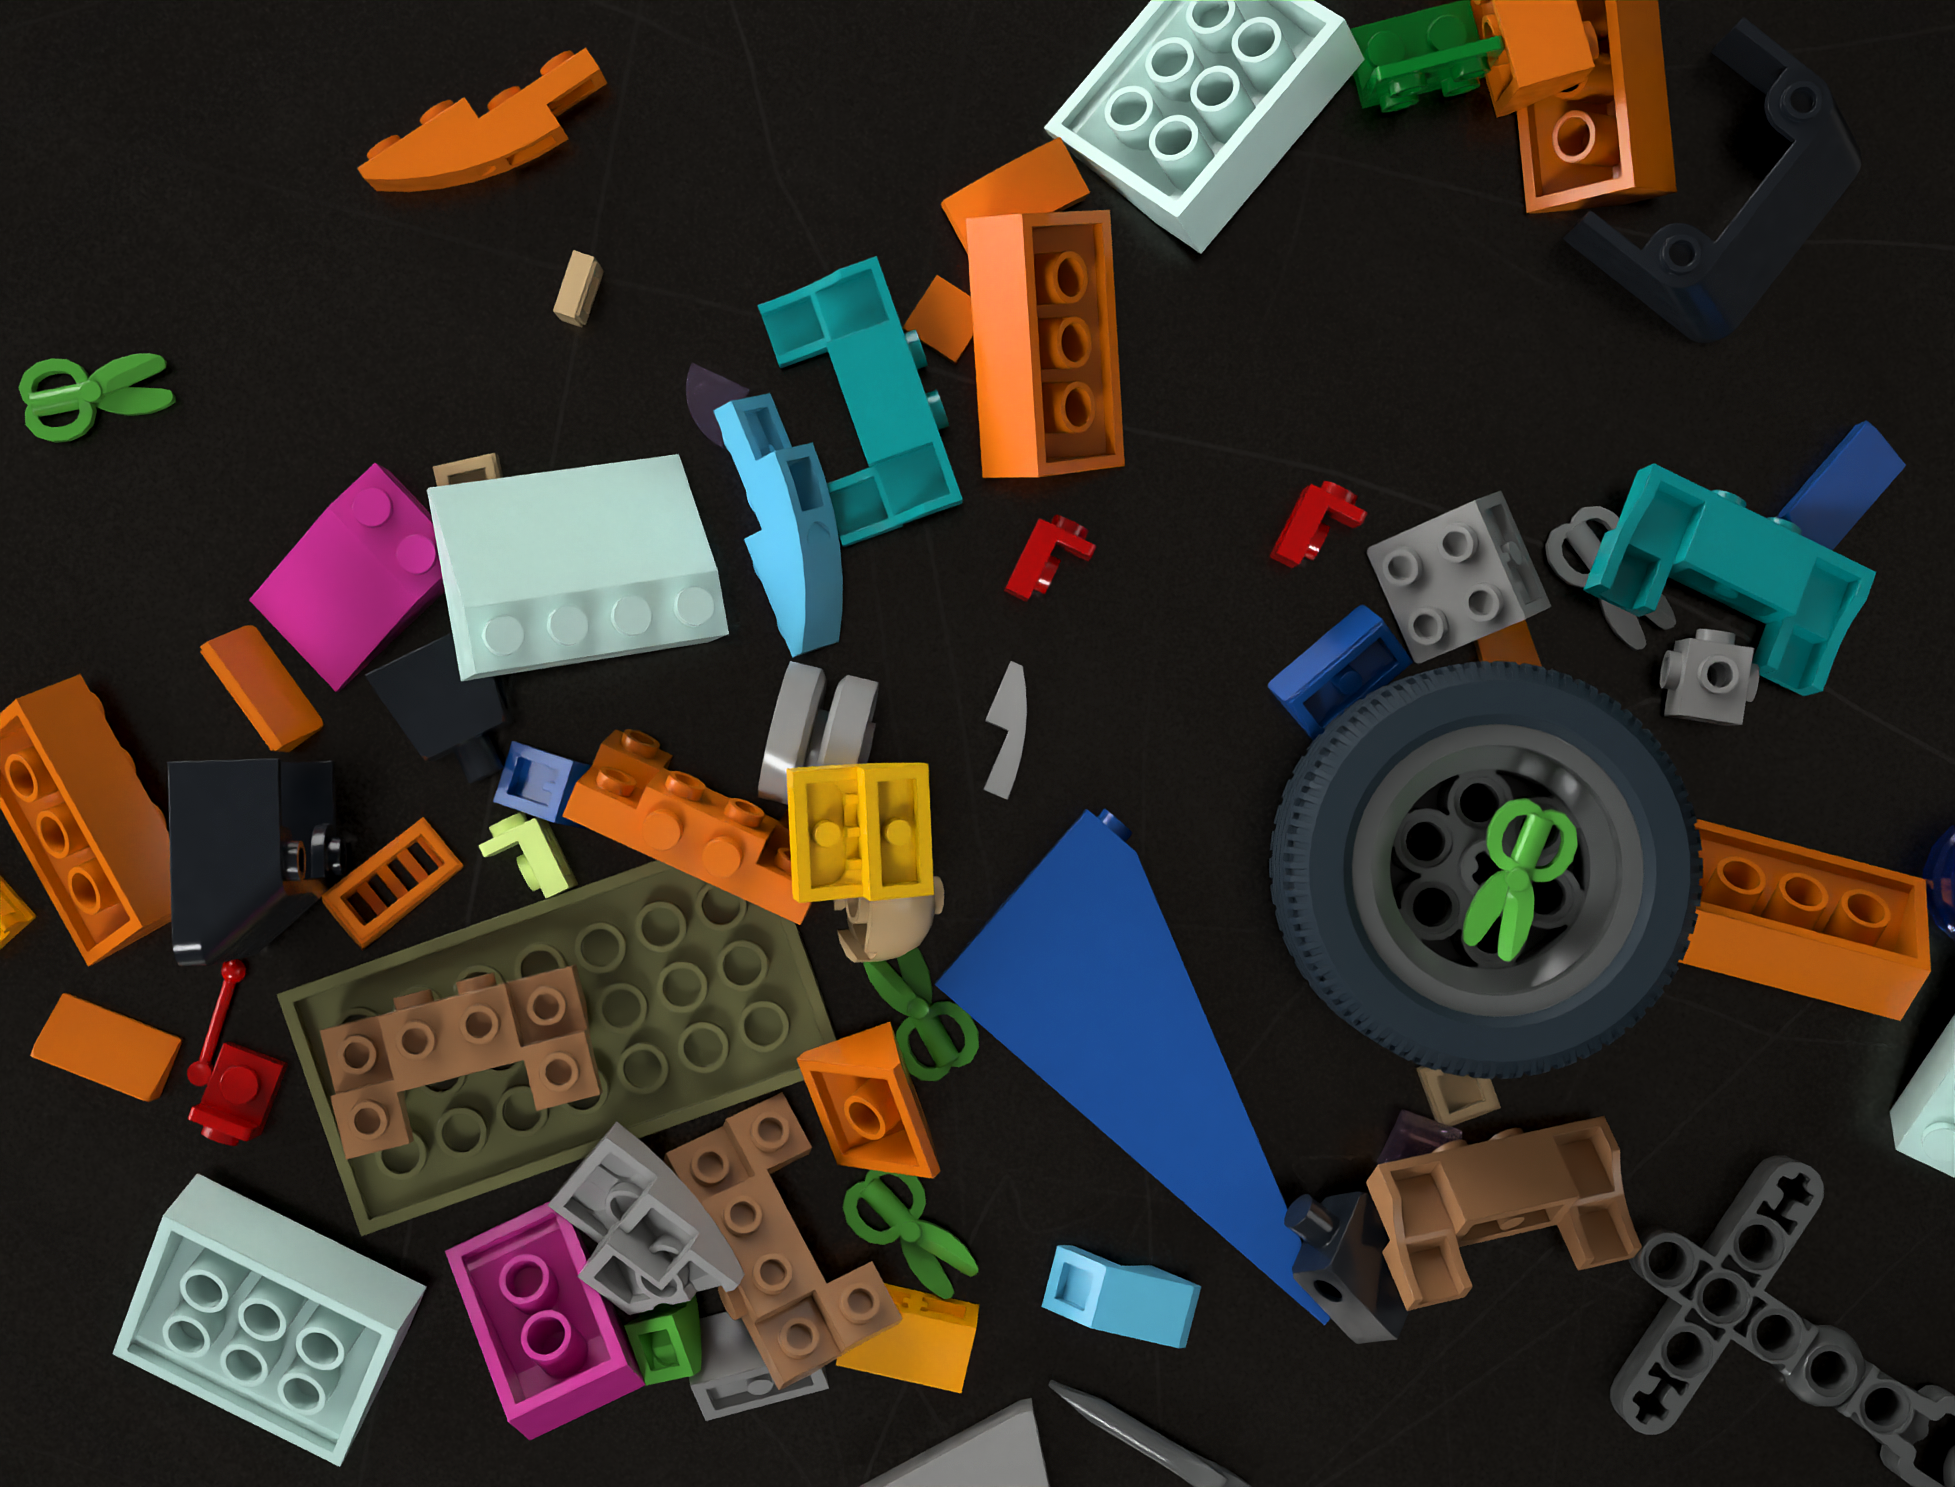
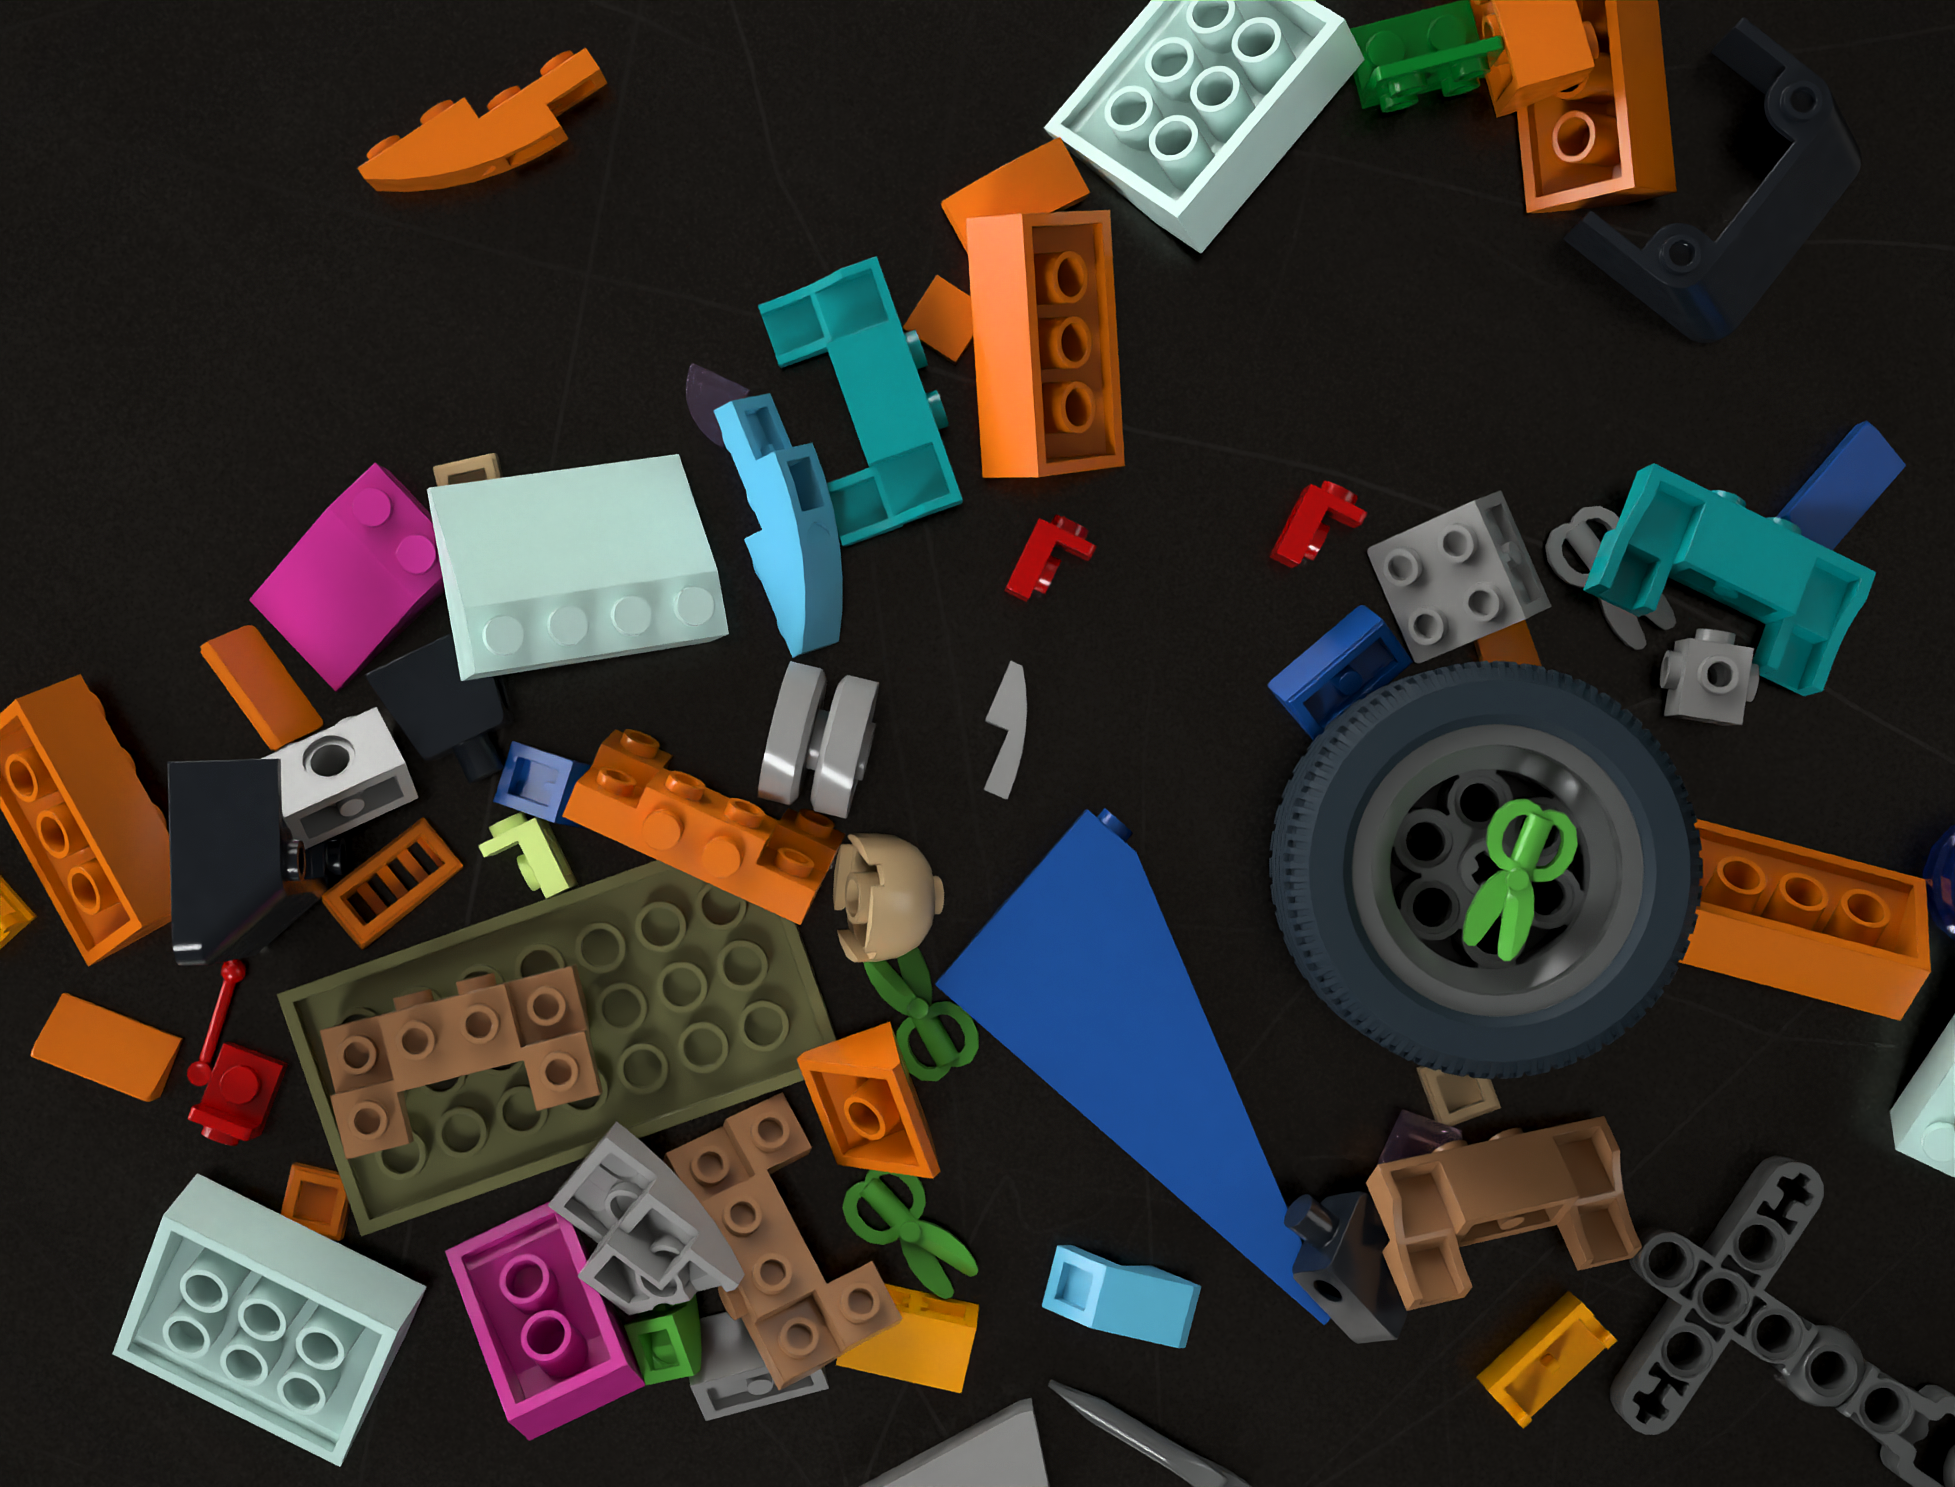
(104, 389): bright green piece -> none
(317, 1200): none -> orange tile
(368, 782): none -> light grey brick
(578, 289): tan tile -> none
(860, 831): yellow slope -> none
(1545, 1358): none -> light orange hinge

